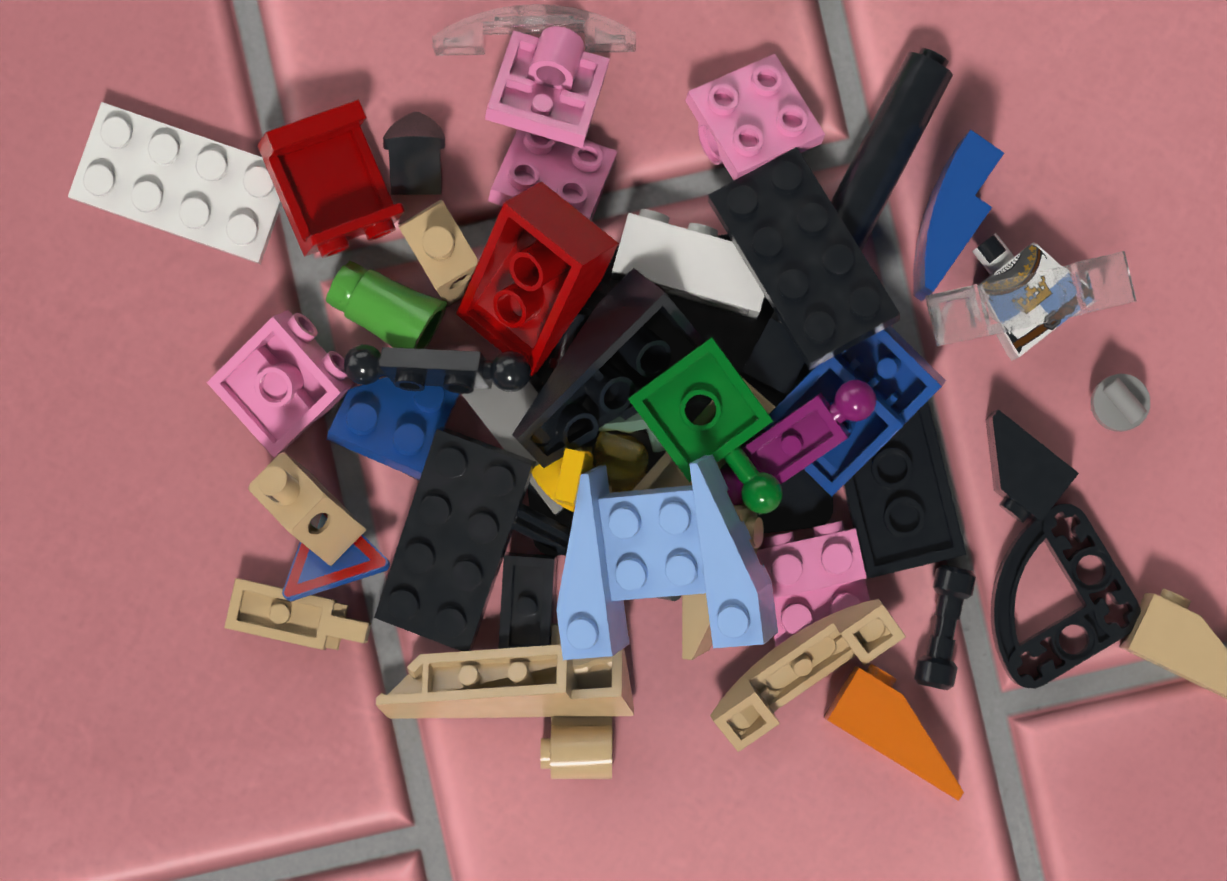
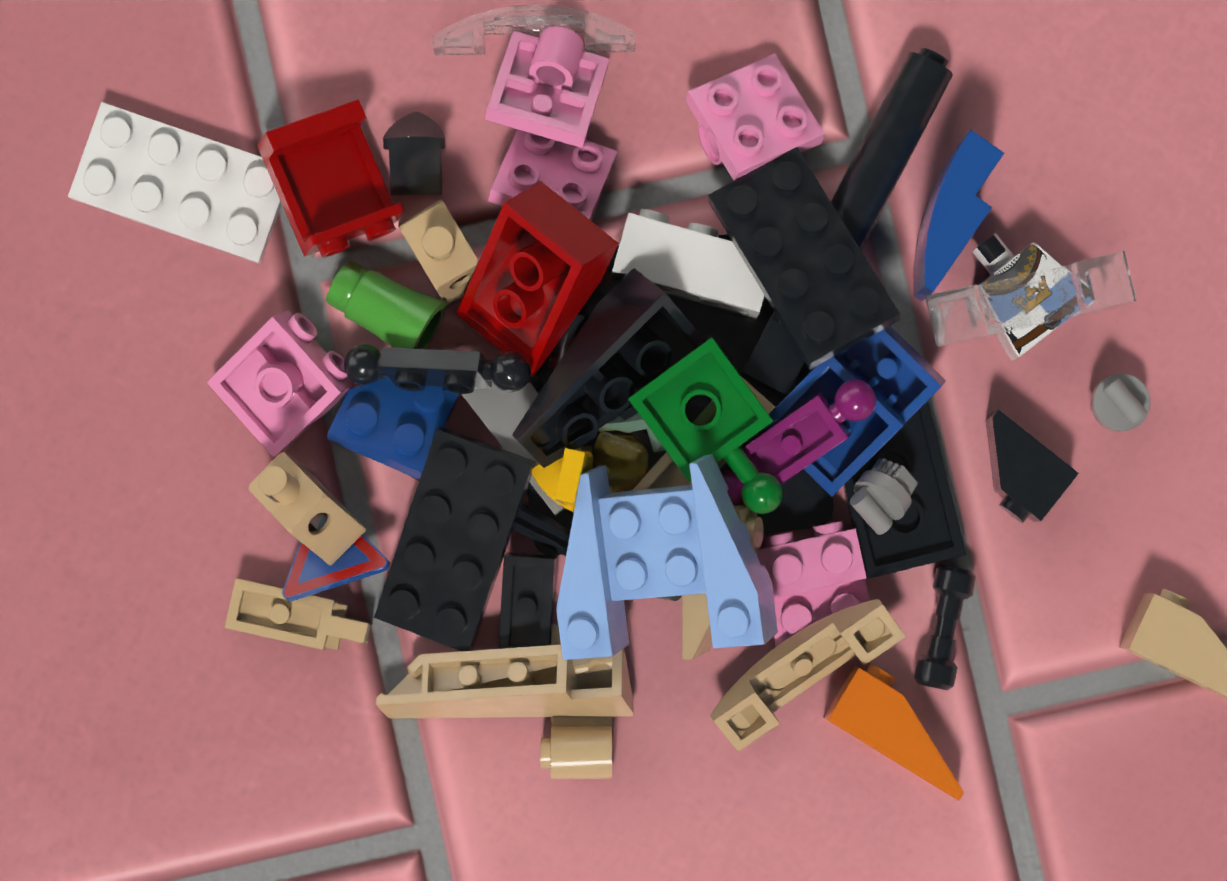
(883, 494): none -> light grey piece
(1088, 617): black beam -> none

